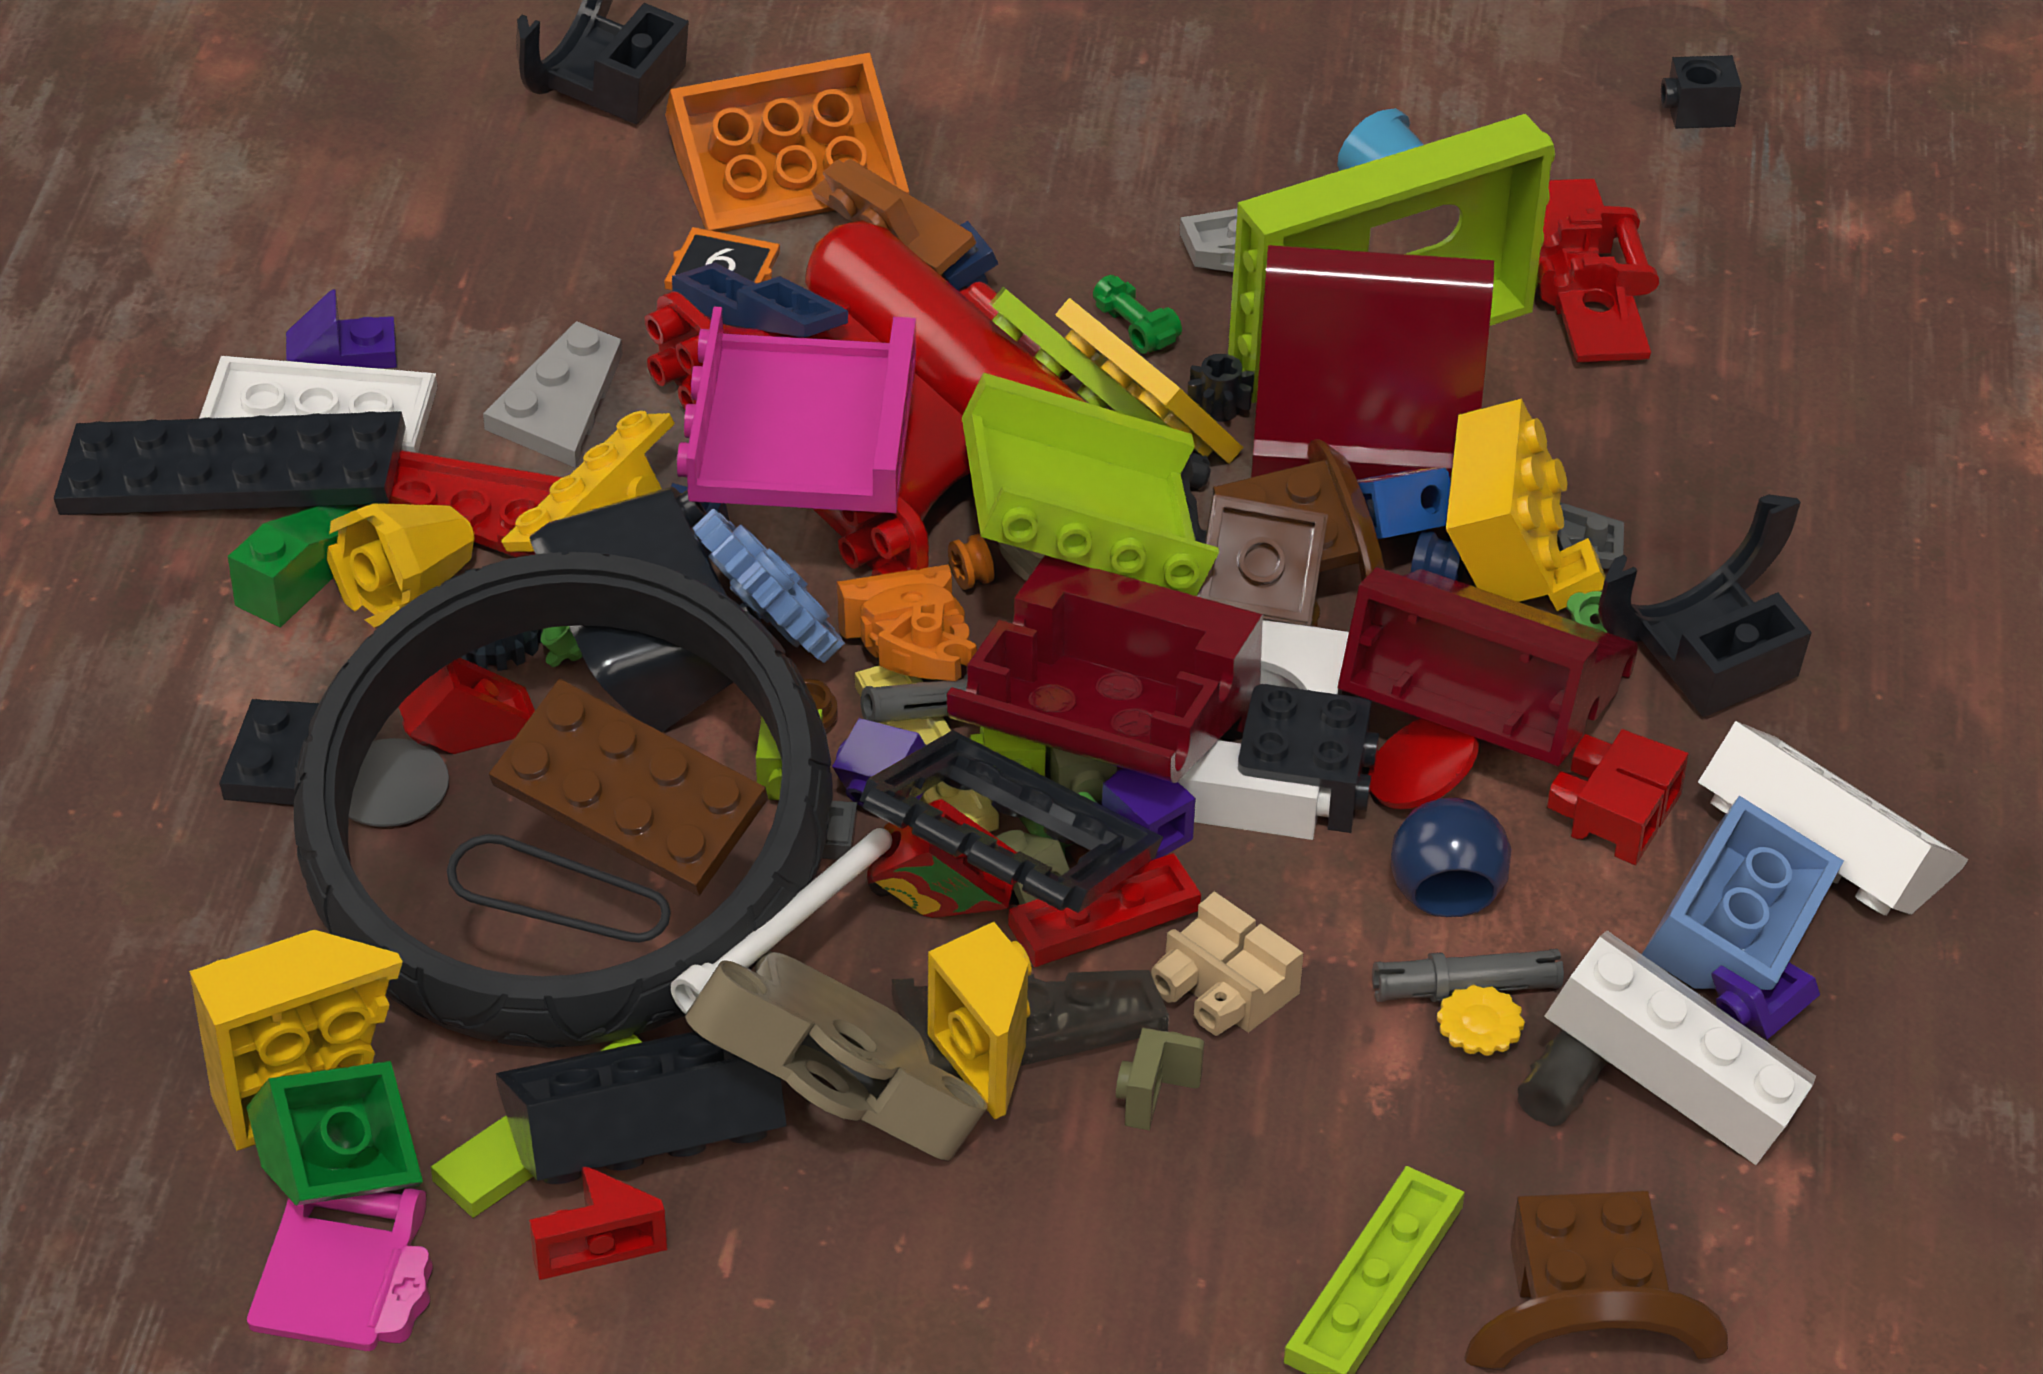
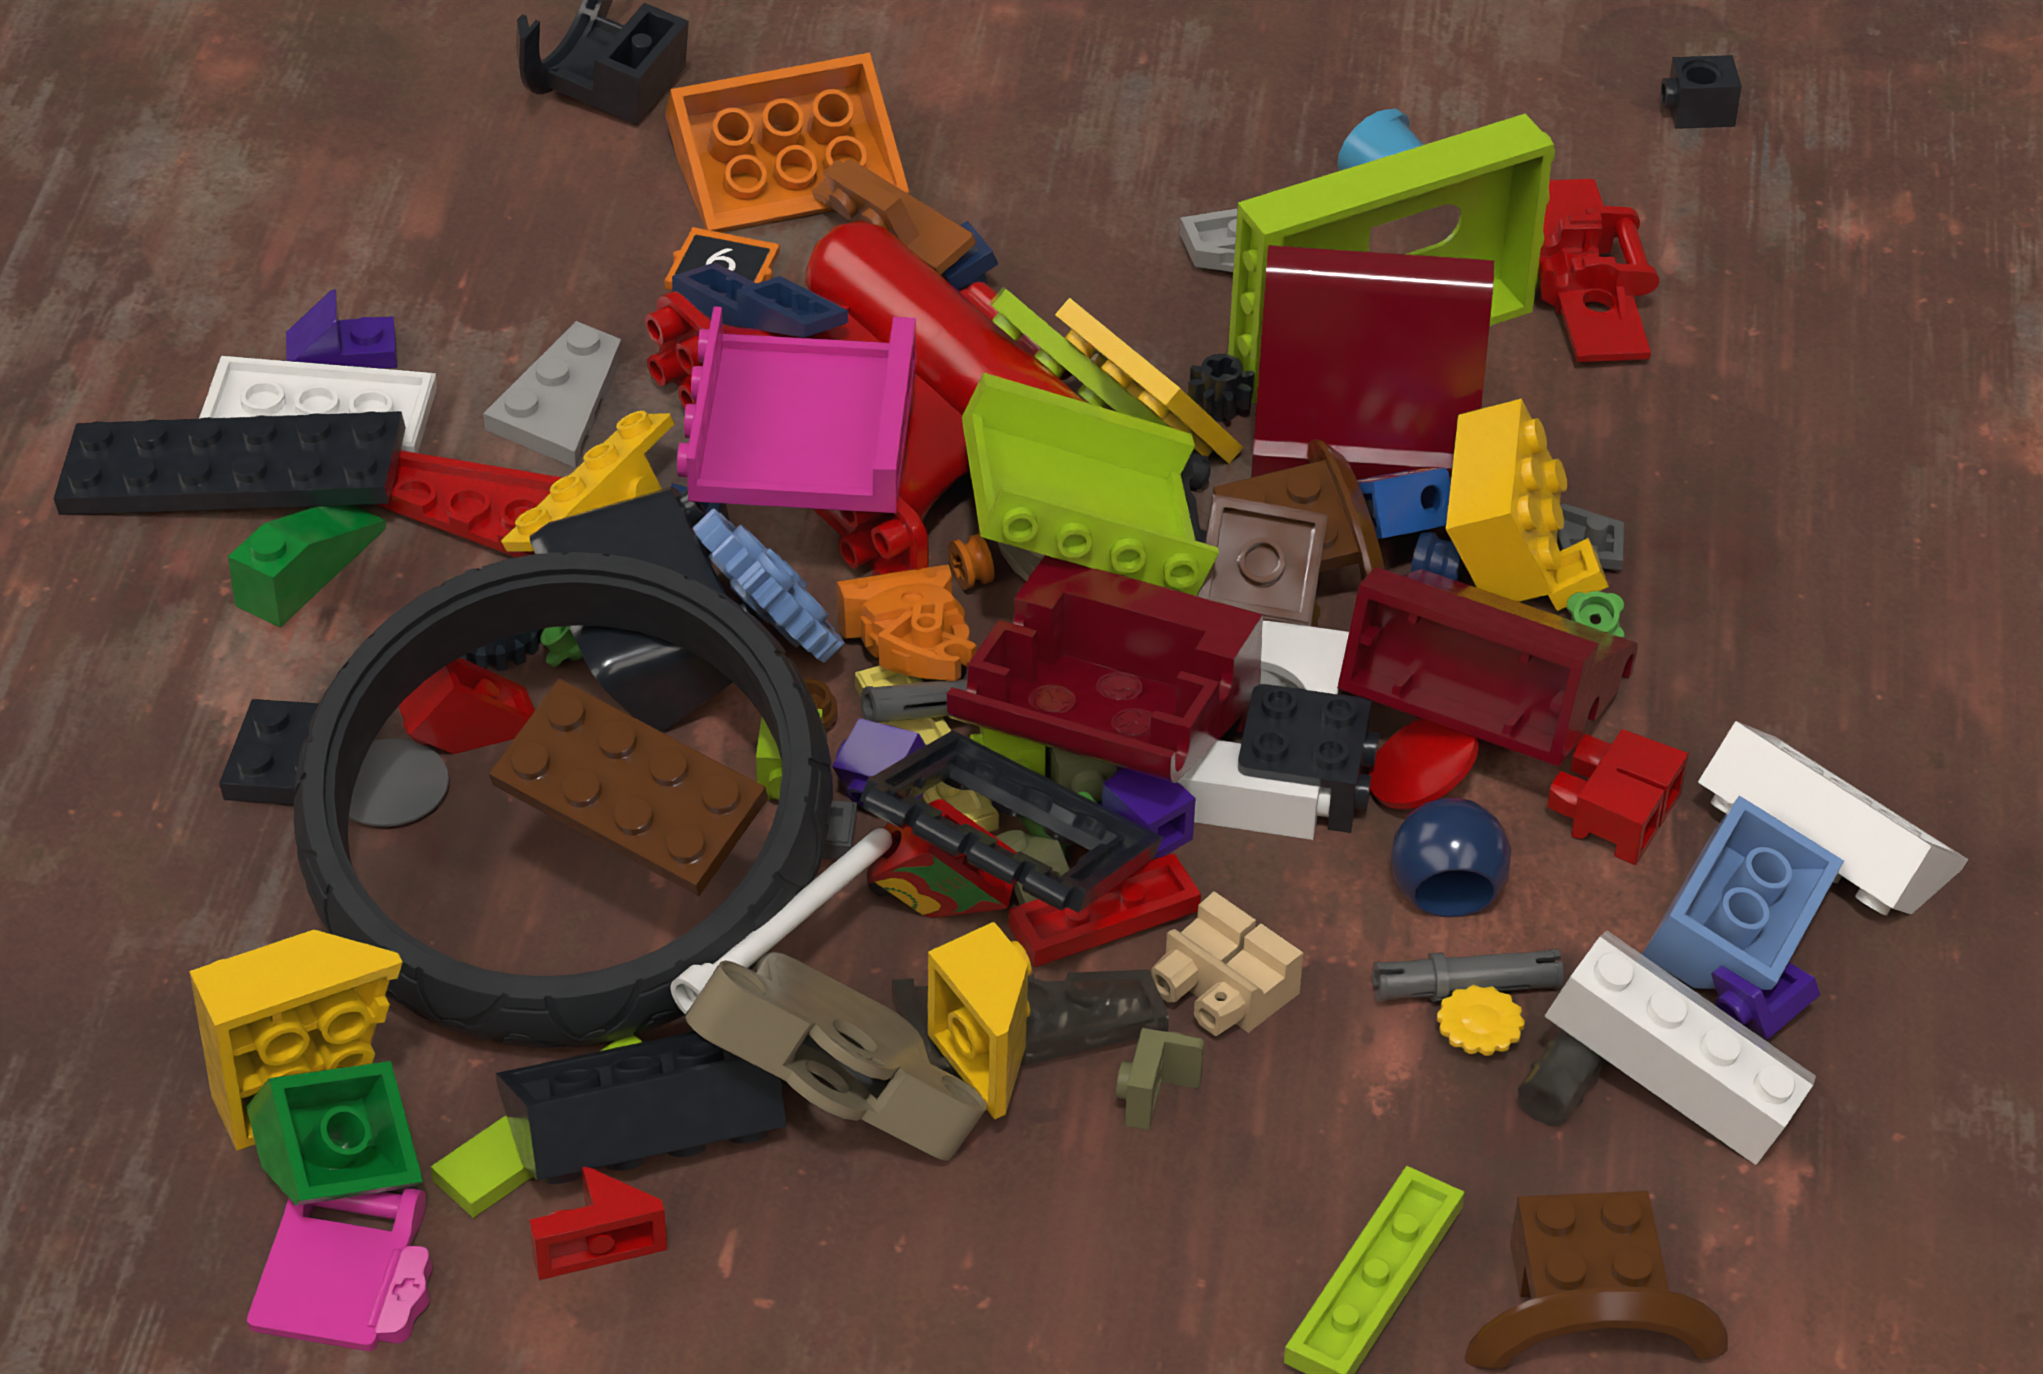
(396, 554): yellow cone -> none
(551, 917): black piece -> none
(1147, 329): green bar -> none
(1714, 635): black piece -> none

